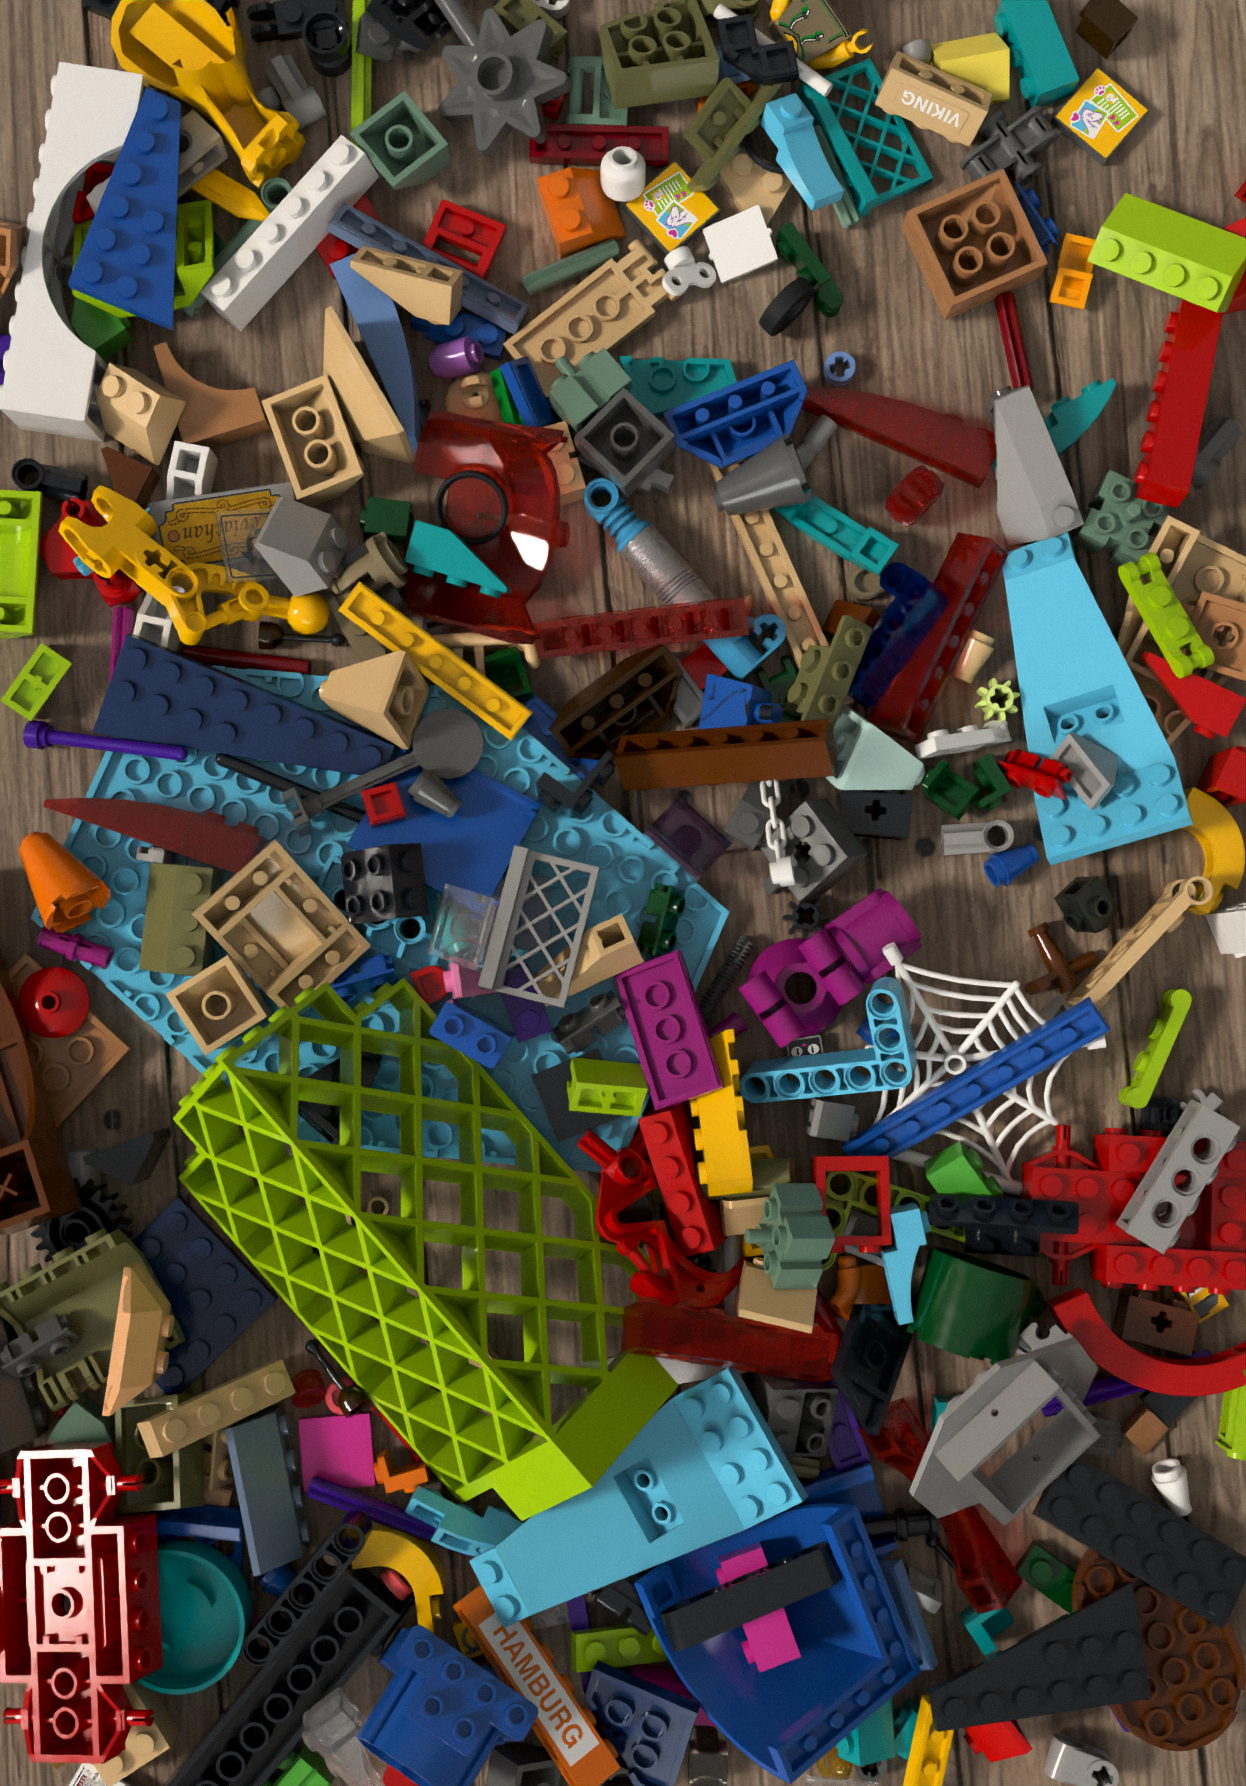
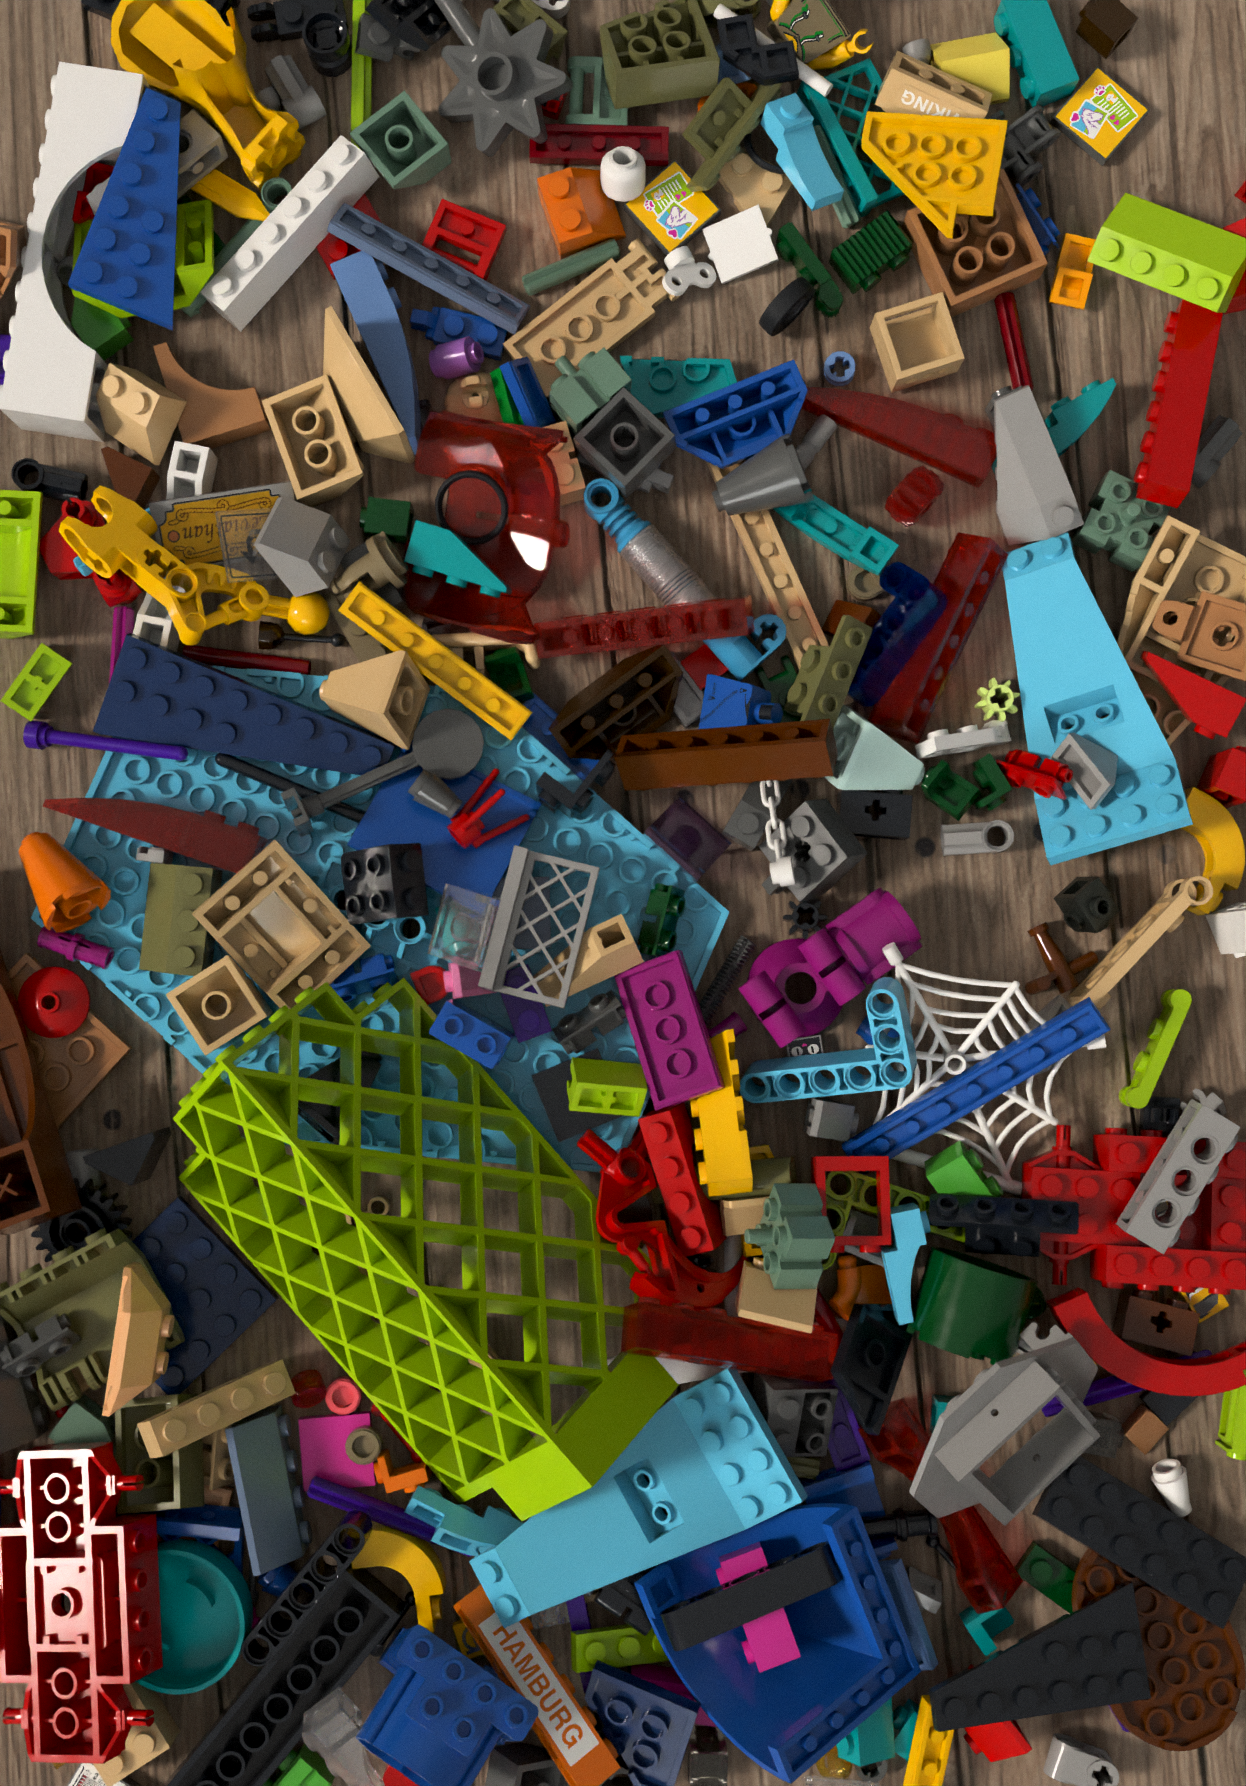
(351, 1398): hinge -> none
(363, 1445): none -> dark tan tile
(383, 804): red tile -> none
(396, 1583): coral tile -> none
(417, 285): tan slope -> none
(467, 826): none -> red plant
(871, 253): none -> dark green brick
(917, 344): none -> tan piece
(939, 161): none -> yellow wing
(973, 656): tan cone -> none
(1009, 864): blue cone -> none
(1165, 615): lime plate -> none

